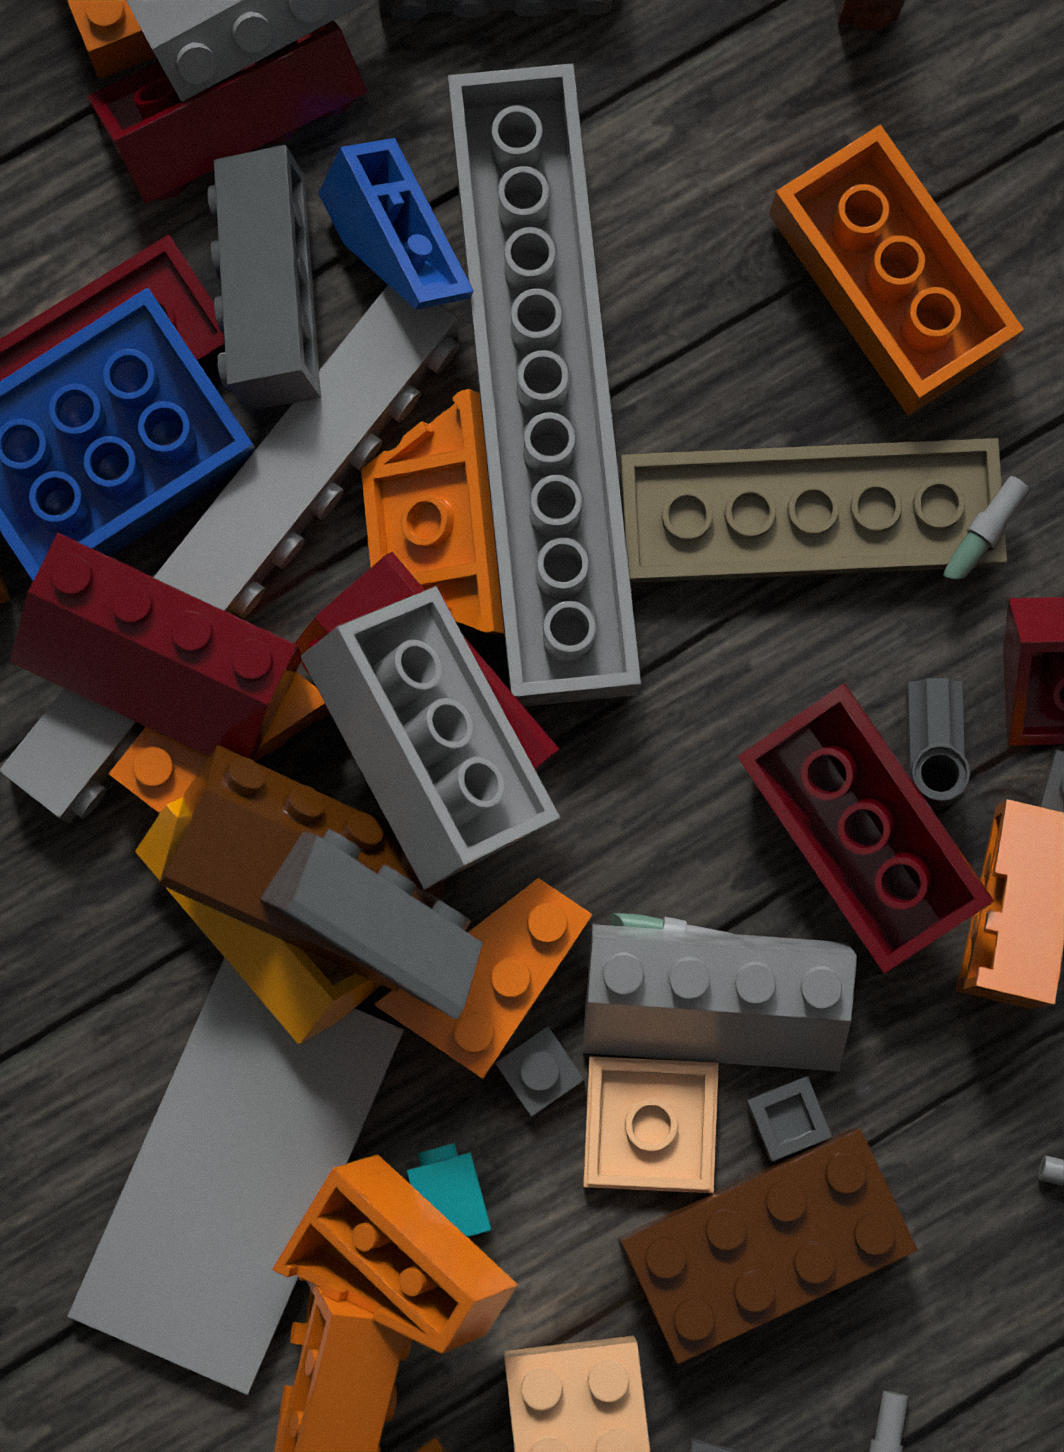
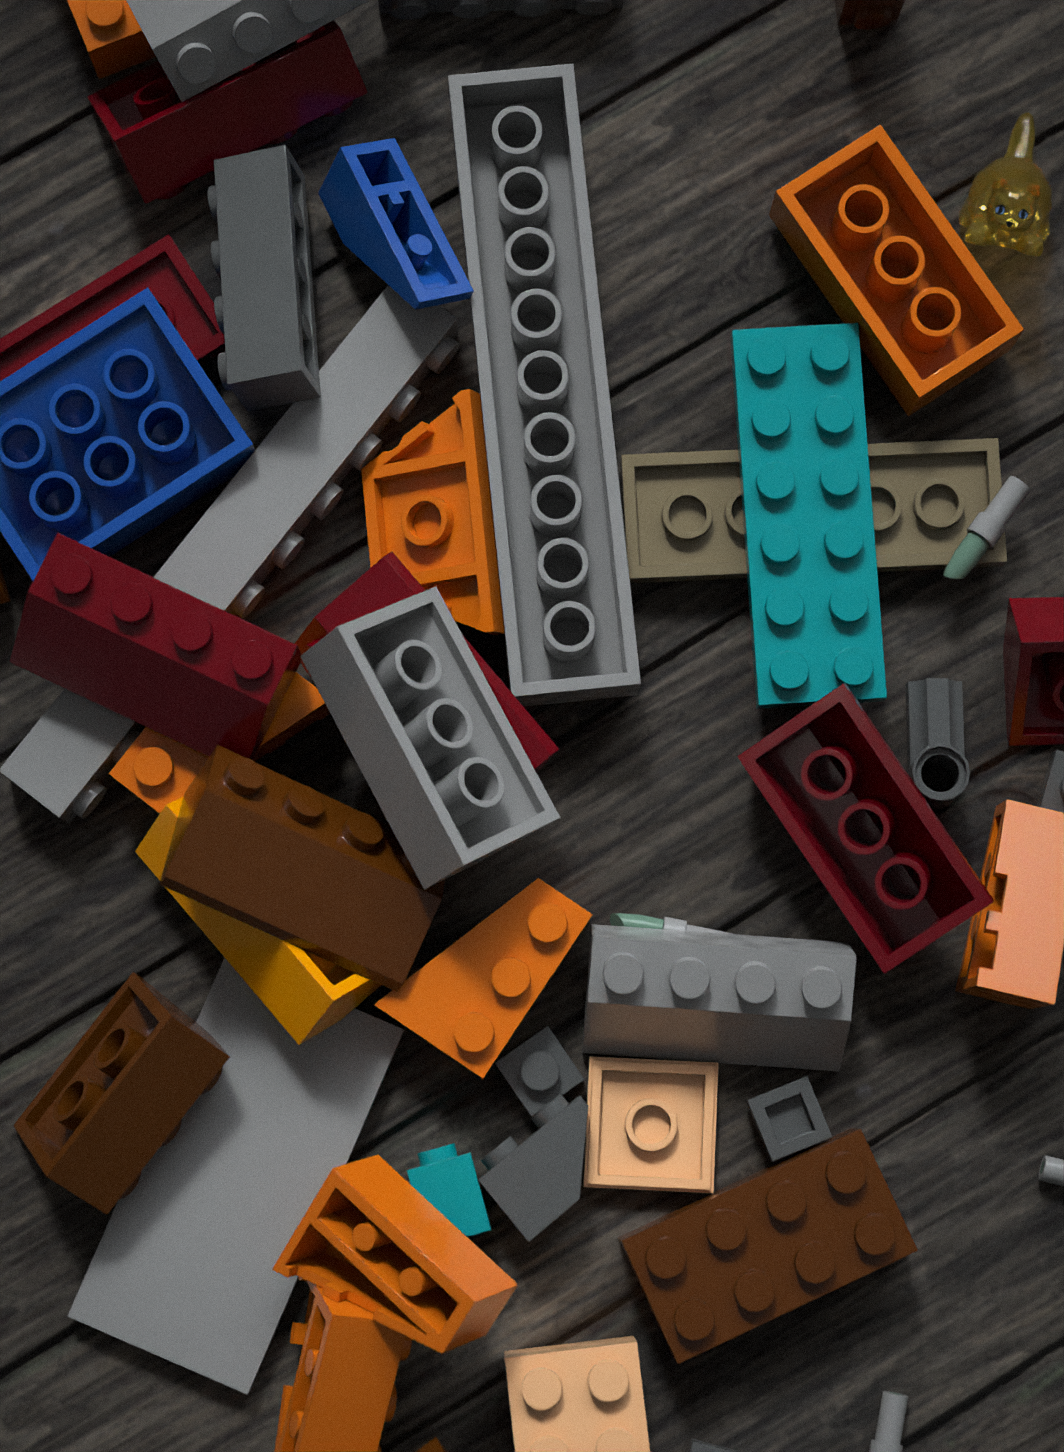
(120, 1094): none -> reddish brown slope
(377, 920): dark grey slope -> none
(544, 1172): none -> dark grey slope
(807, 514): none -> teal plate
(1010, 198): none -> clear yellow animal

